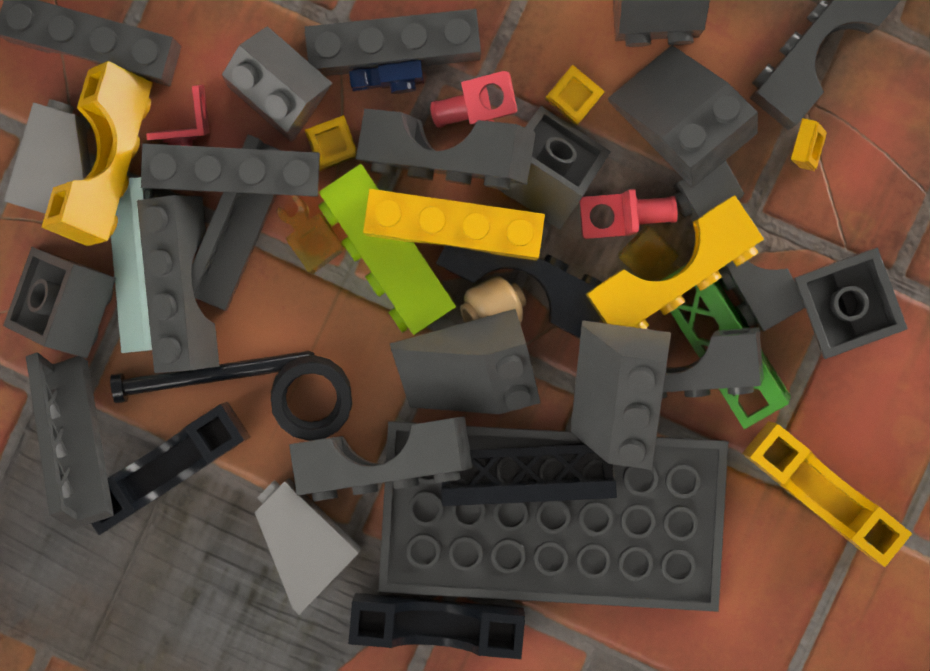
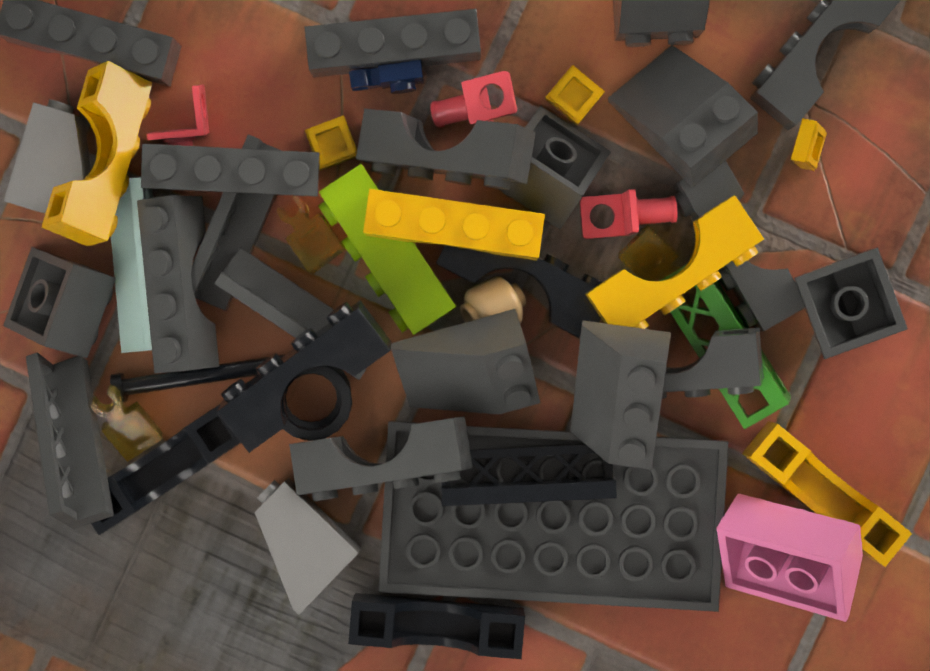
(126, 428): none -> clear yellow plate
(273, 295): none -> dark grey fence
(276, 82): dark grey slope -> none
(347, 342): none -> black arch
(790, 556): none -> bright pink slope

